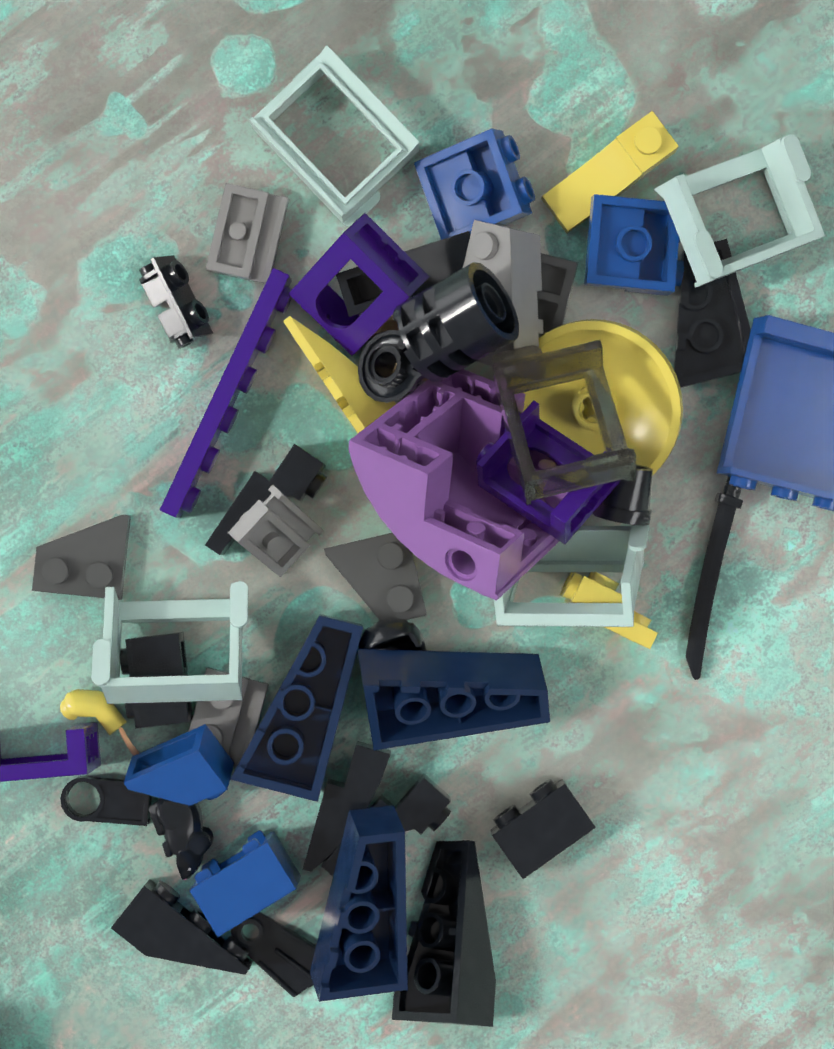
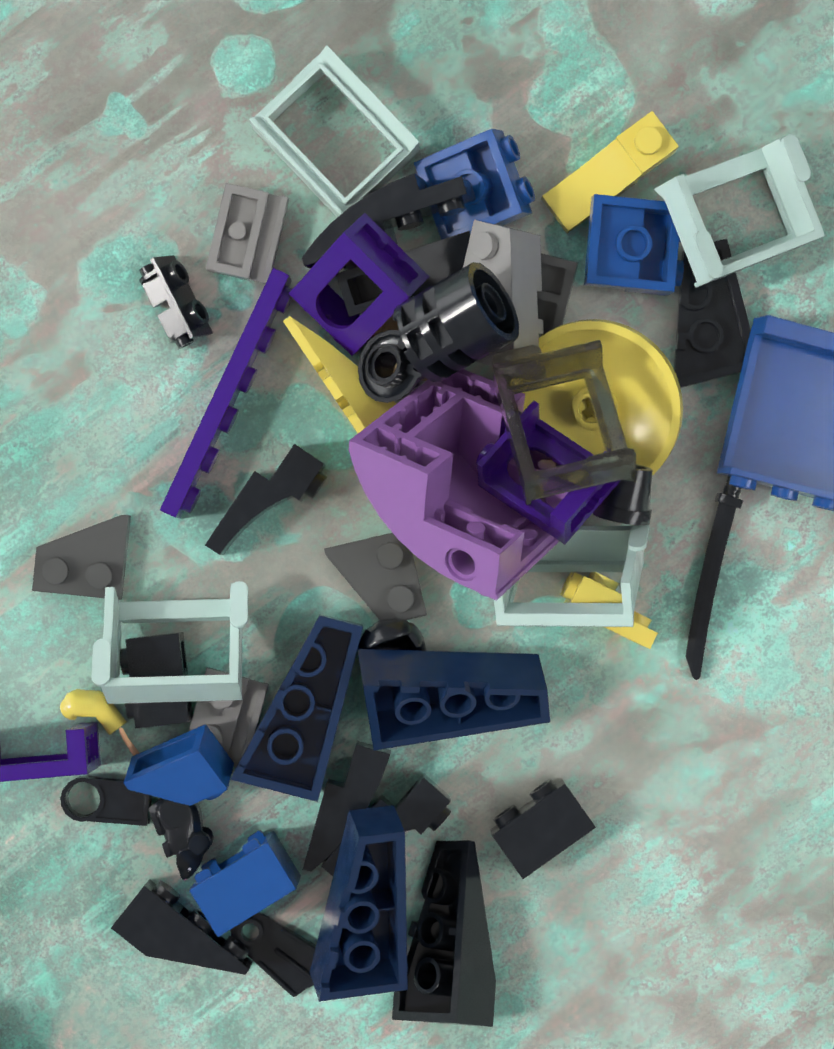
(275, 531): light grey plate -> none
(396, 204): none -> black slope

